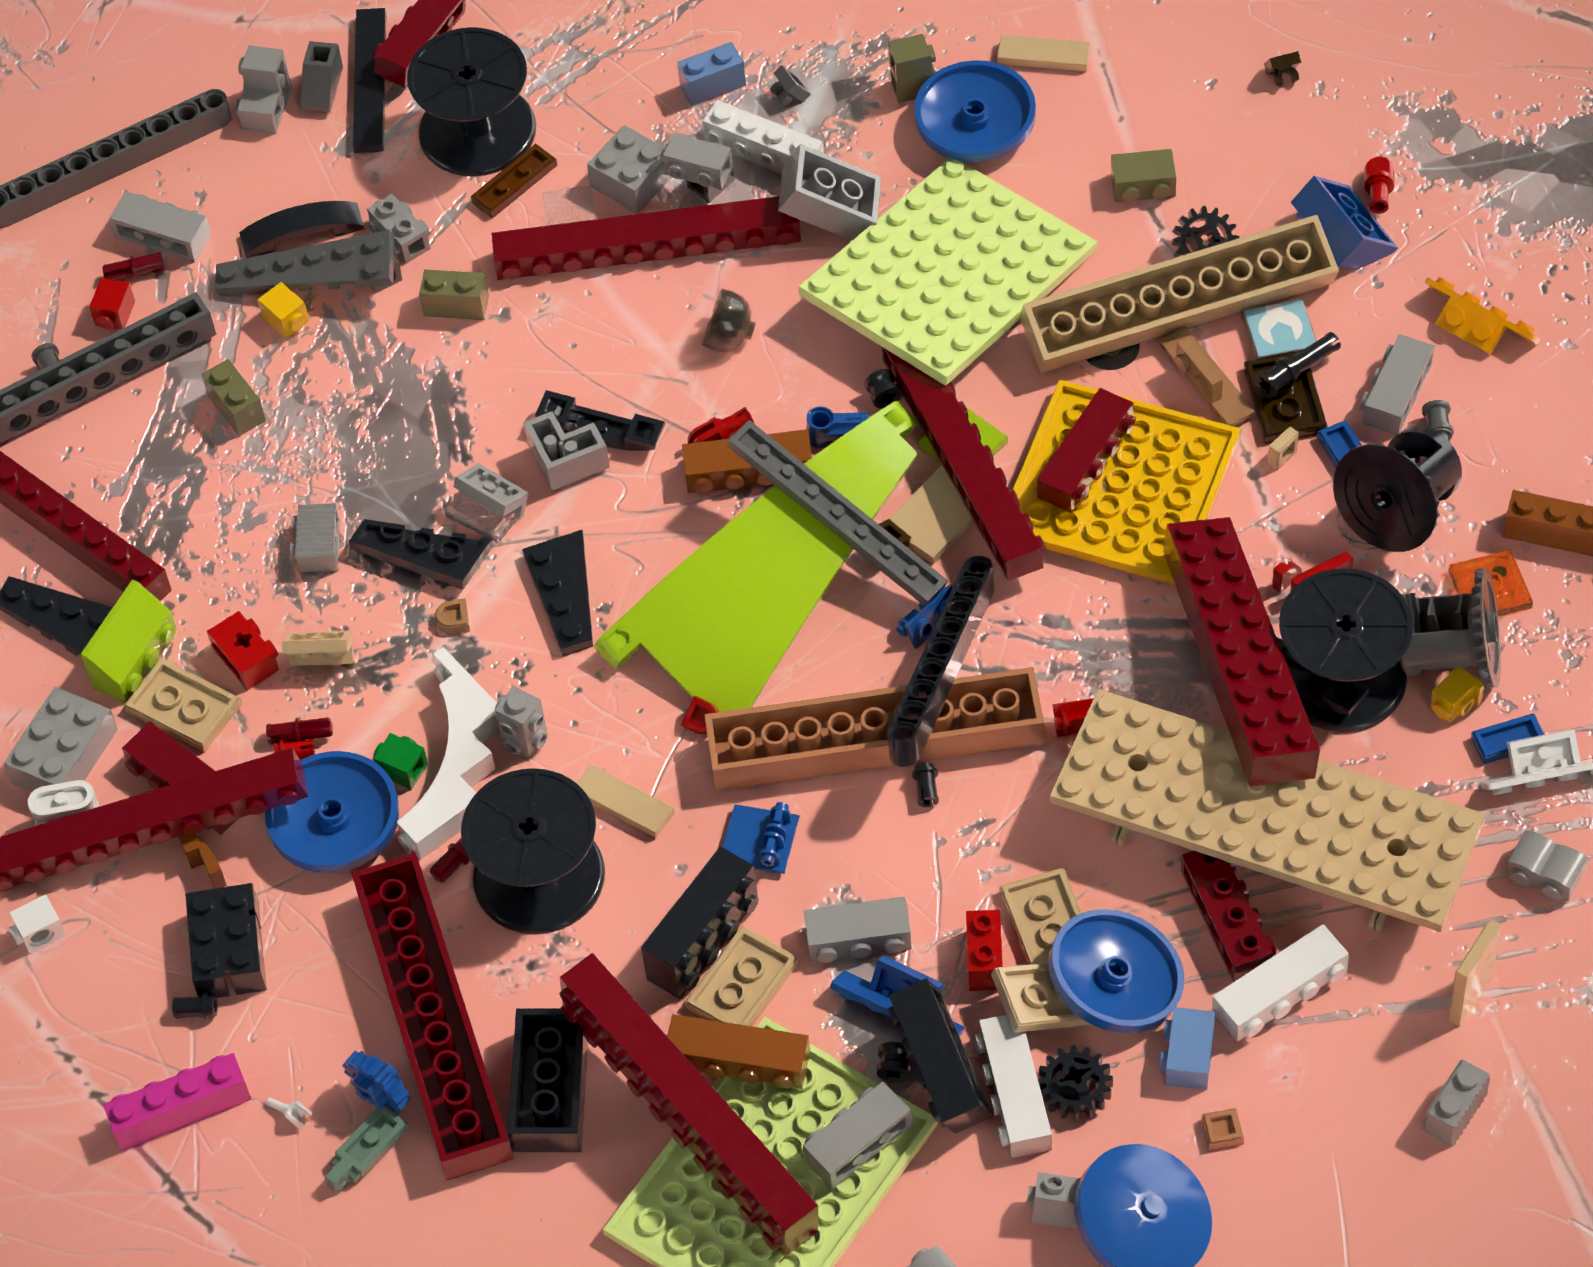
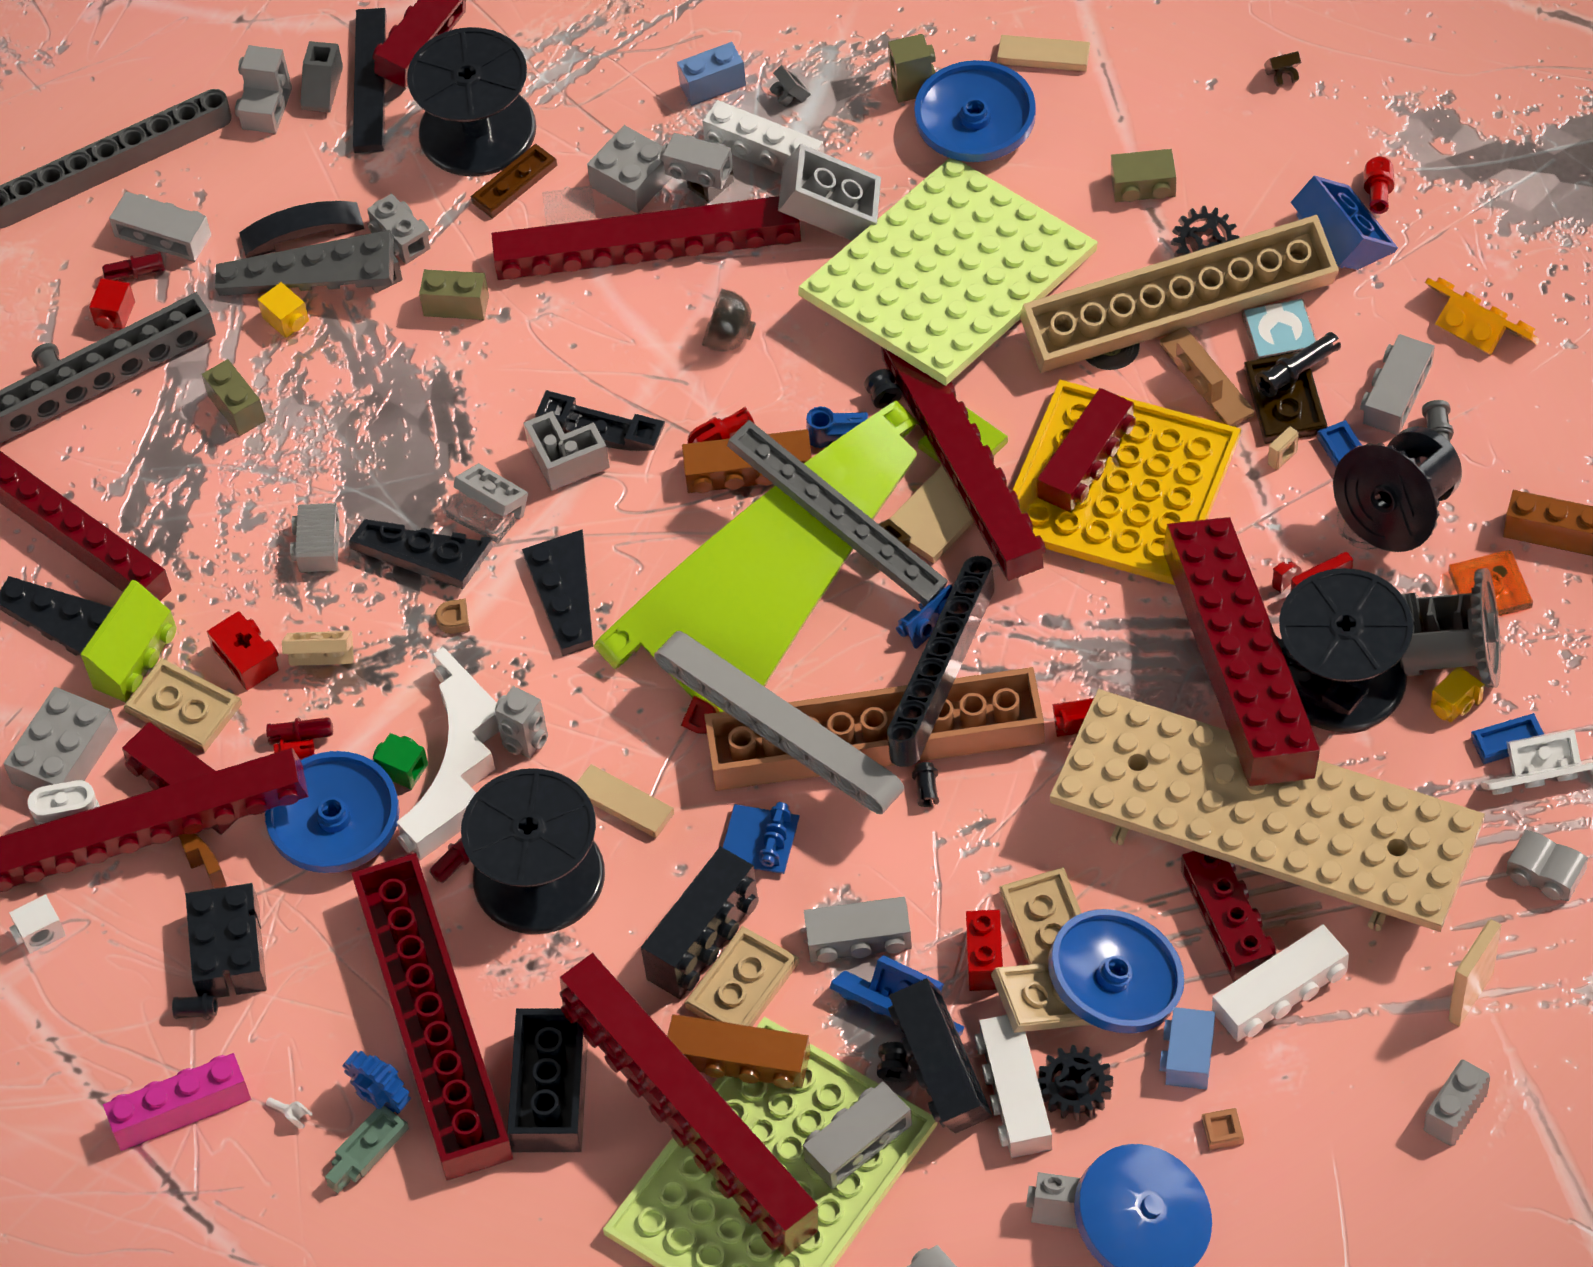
(779, 722): none -> light grey beam

